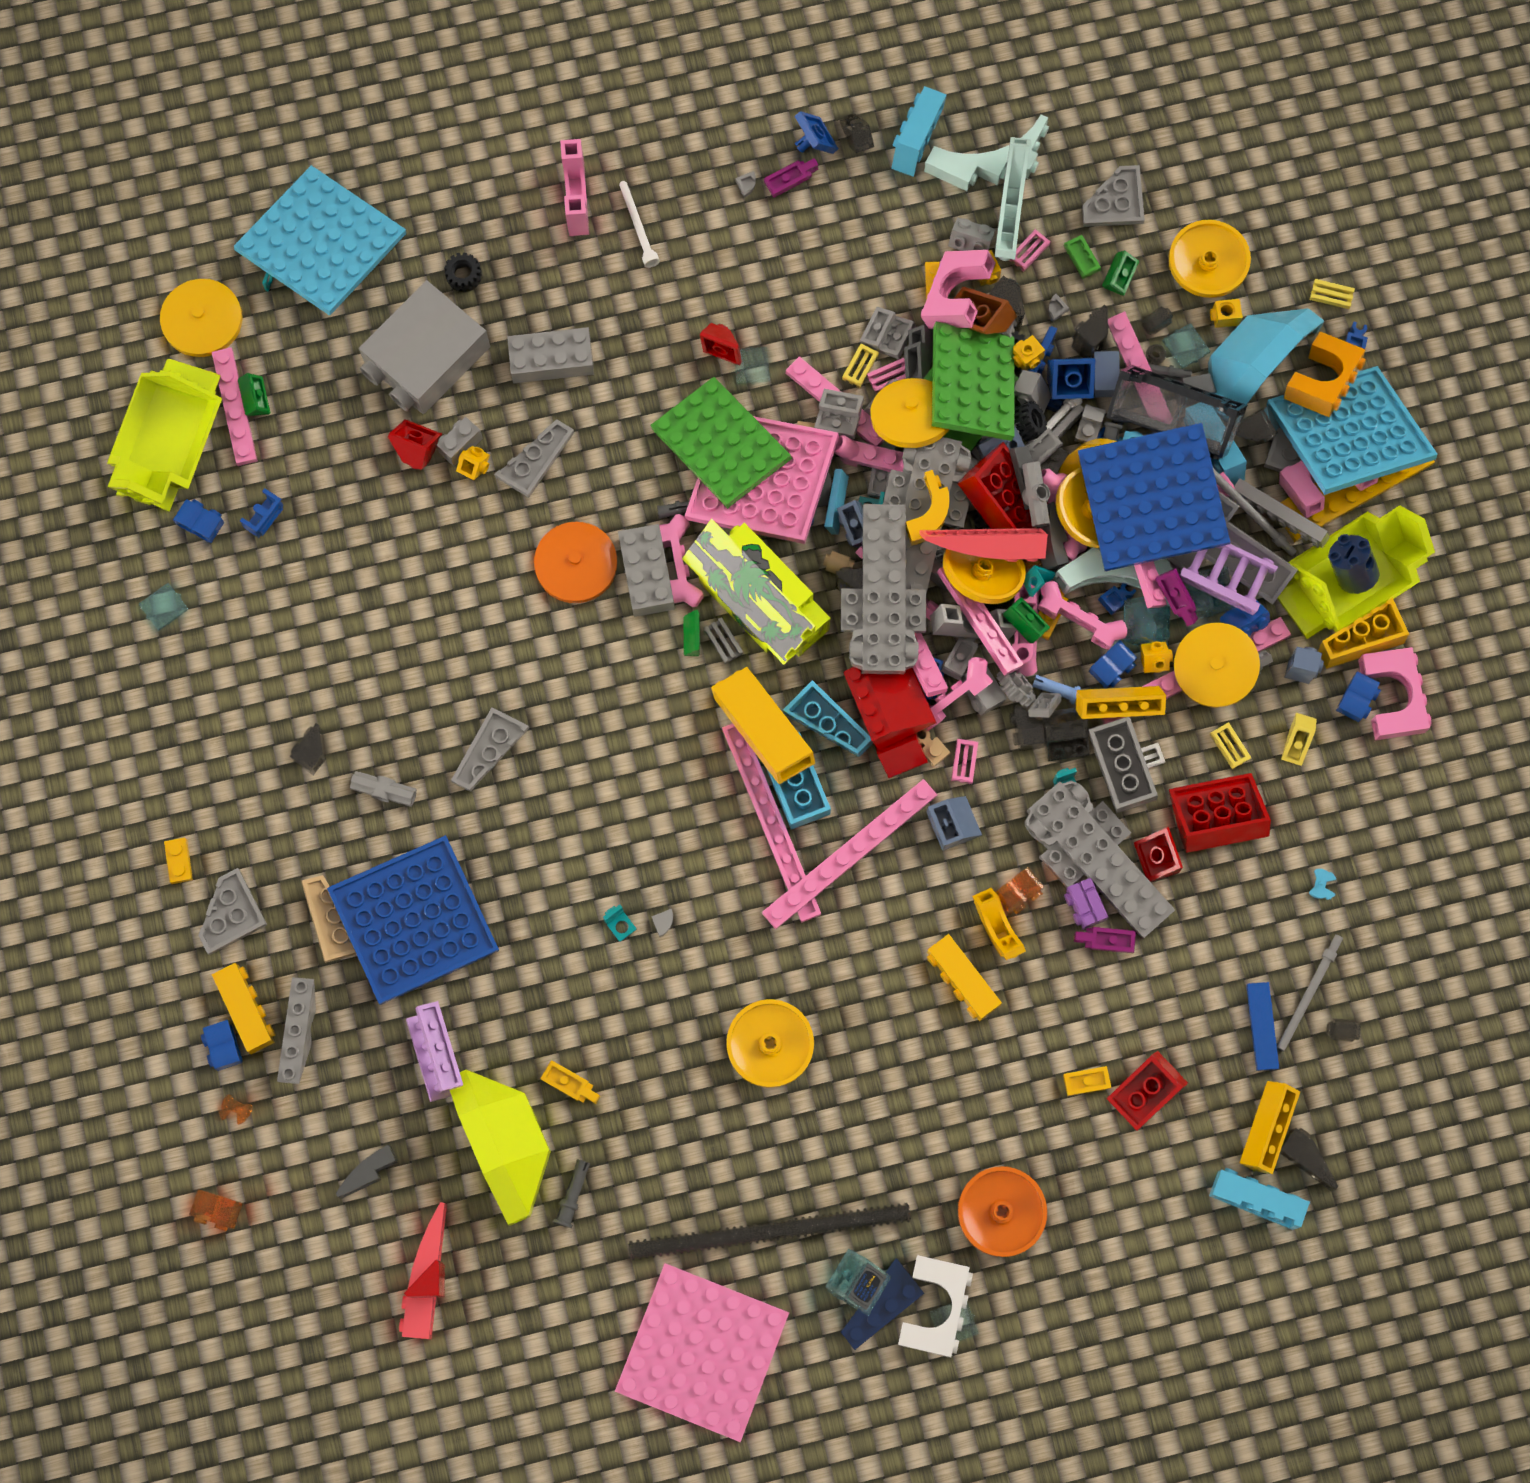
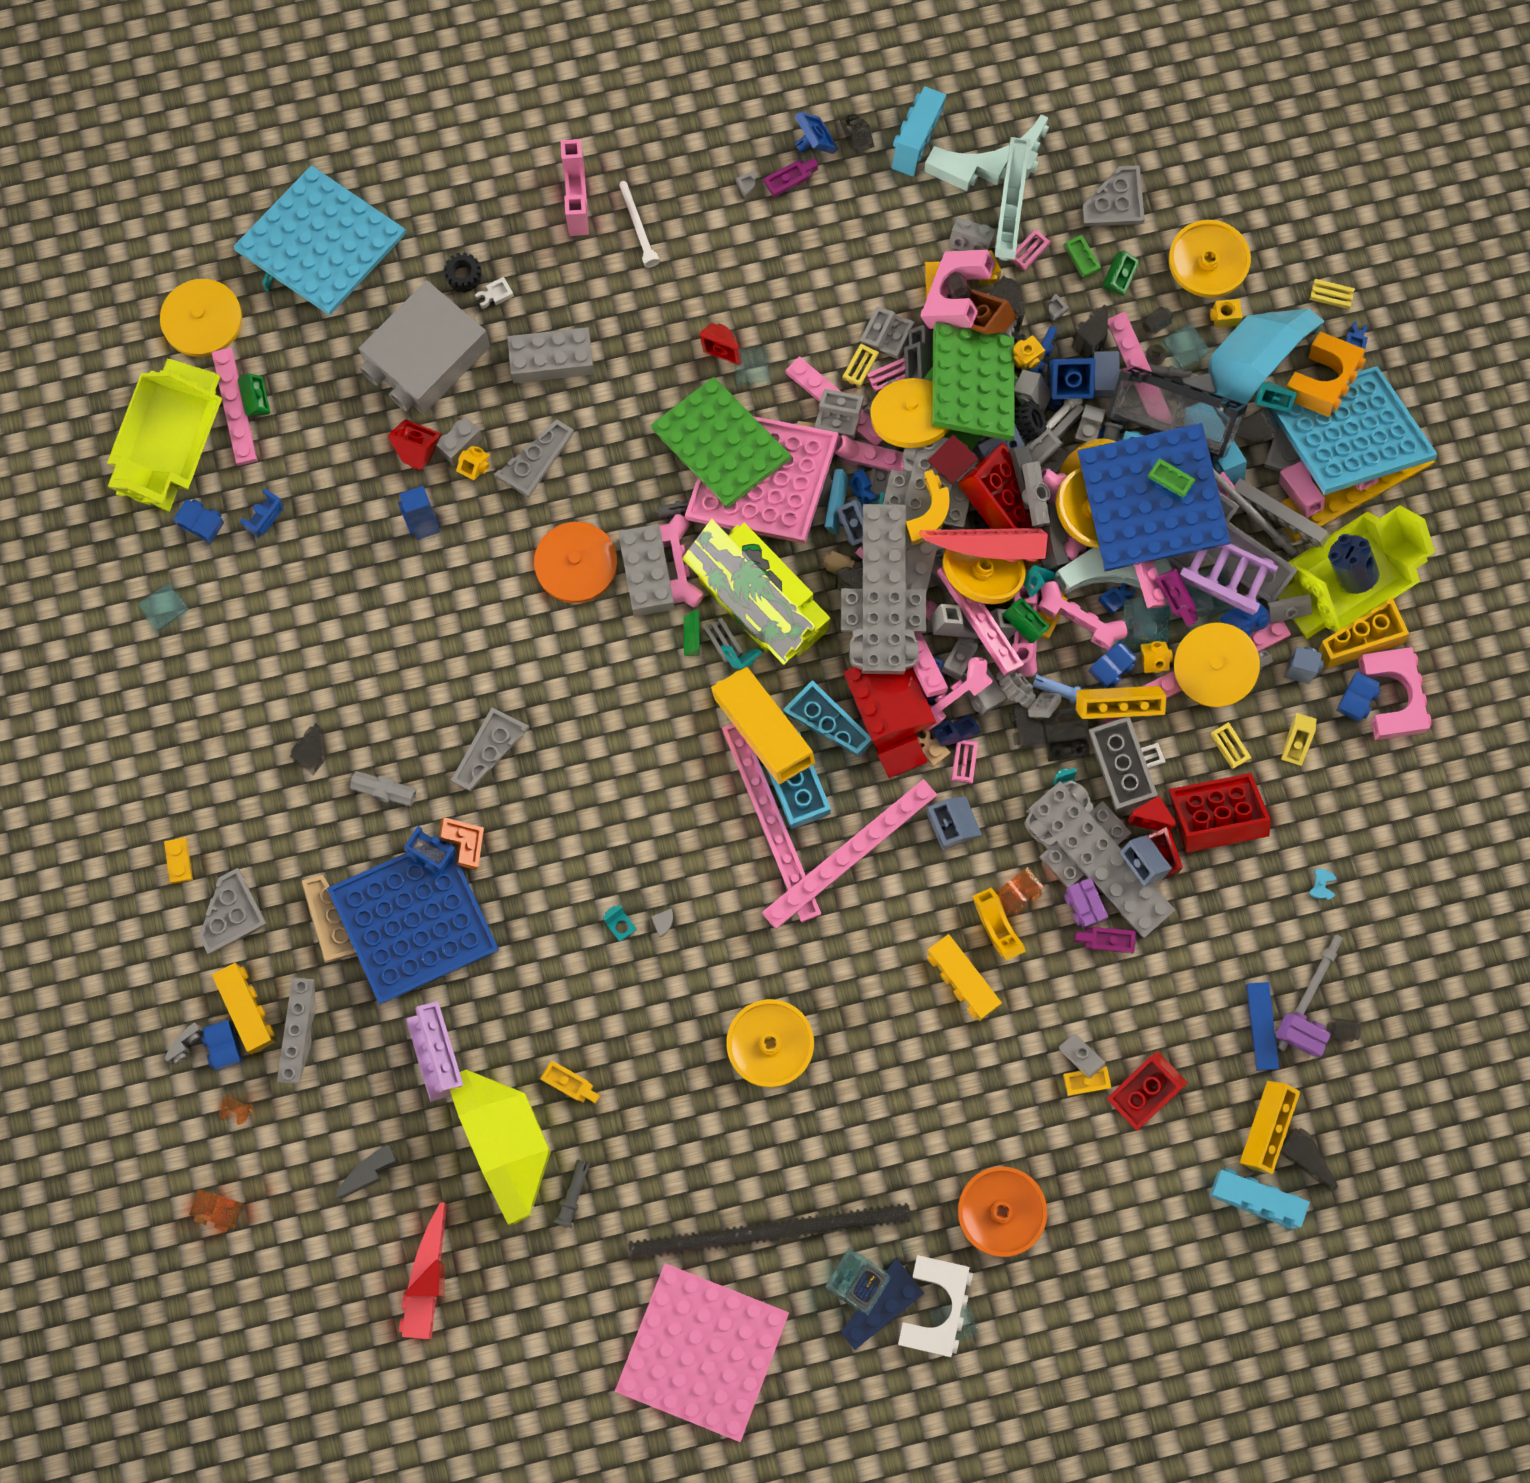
(178, 1049): none -> light grey slope
(418, 513): none -> blue brick
(429, 851): none -> blue window
(468, 839): none -> plate
(496, 291): none -> white plate
(743, 661): none -> teal bracket
(861, 487): none -> blue plate
(952, 459): none -> dark red piece
(958, 286): none -> clear smoke brick
(960, 730): none -> dark blue slope
(1082, 1056): none -> light grey plate
(1145, 860): none -> sand blue brick
(1152, 816): none -> red slope
(1171, 478): none -> bright green plate
(1275, 397): none -> teal slope
(1290, 608): none -> light grey plate
(1303, 1034): none -> medium lavender brick

